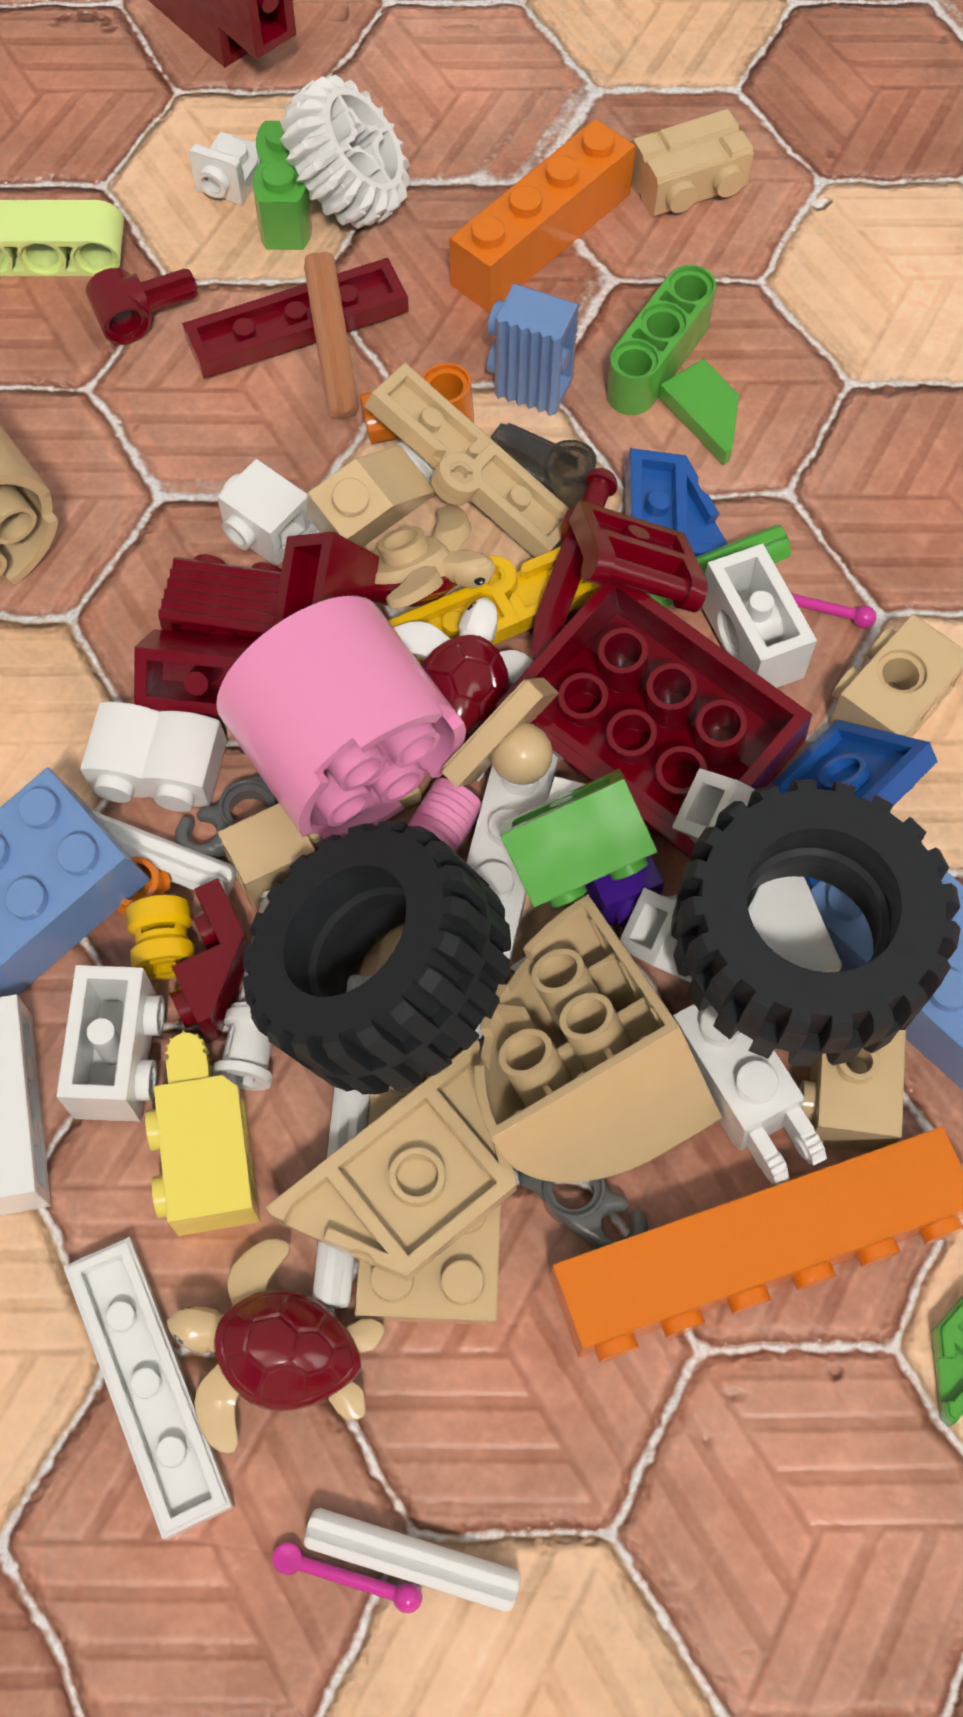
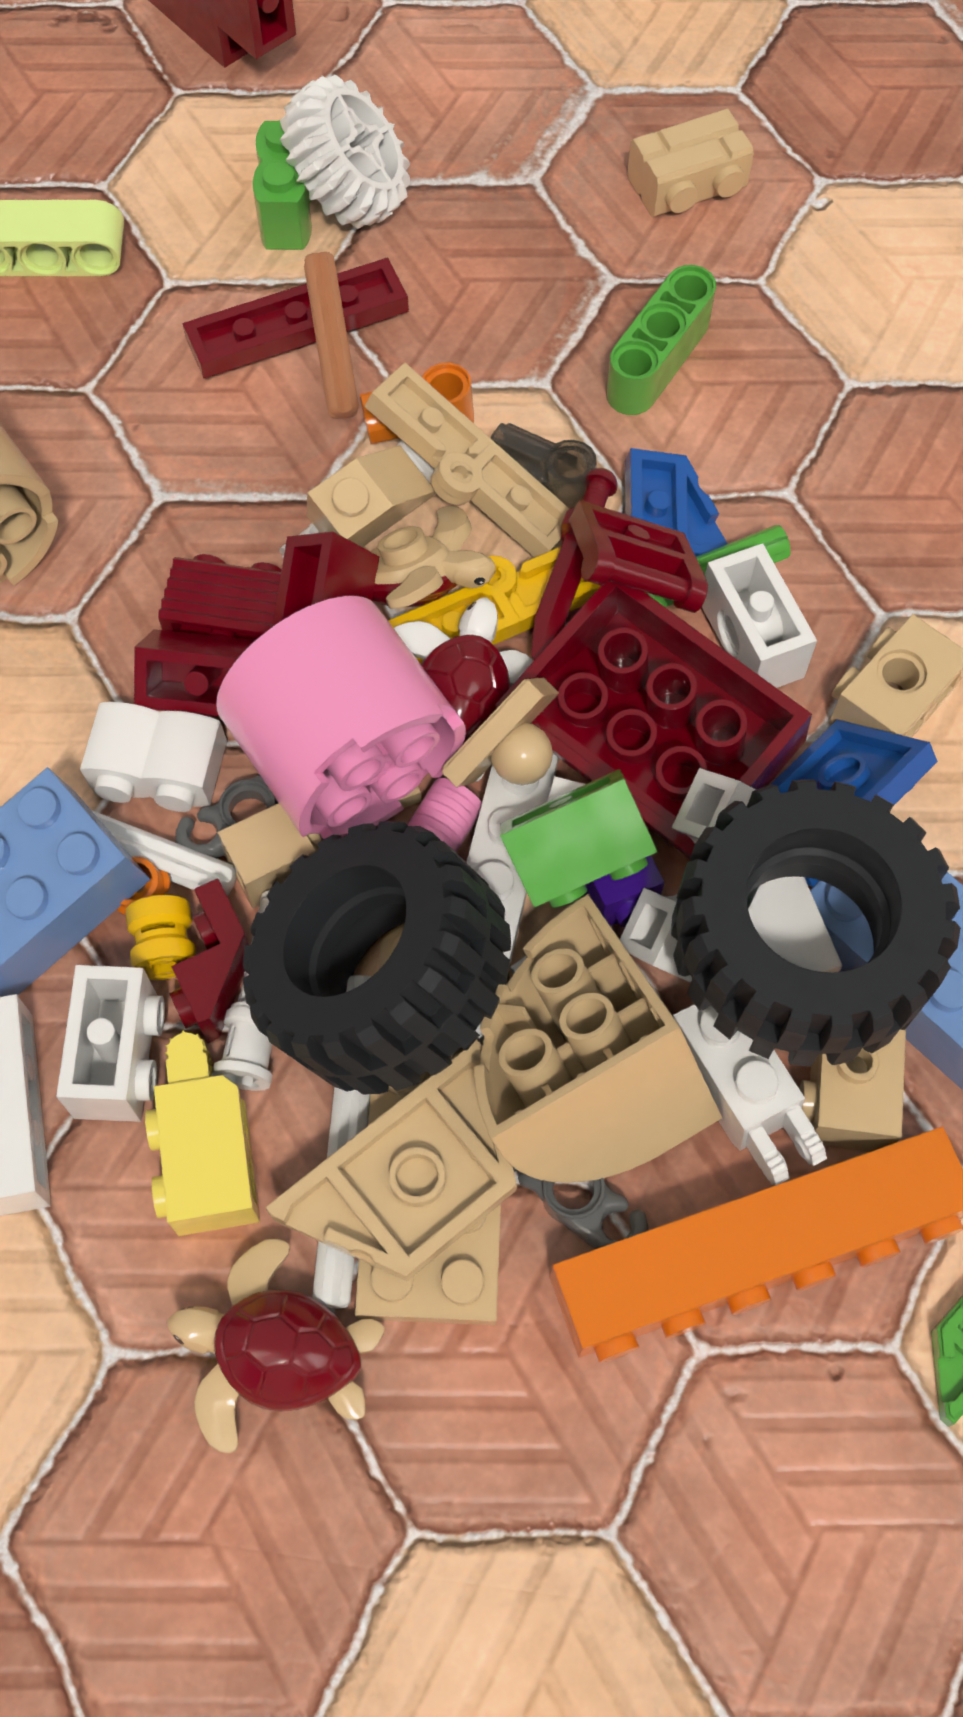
(126, 304): dark red axle -> none
(148, 1389): white tile -> none
(225, 167): white bracket -> none
(262, 510): white brick -> none
(290, 1559): dark pink hinge -> none
(412, 1559): white axle -> none
(533, 347): medium blue brick -> none
(541, 214): orange brick -> none
(705, 406): bright green tile -> none
(862, 616): dark pink hinge -> none

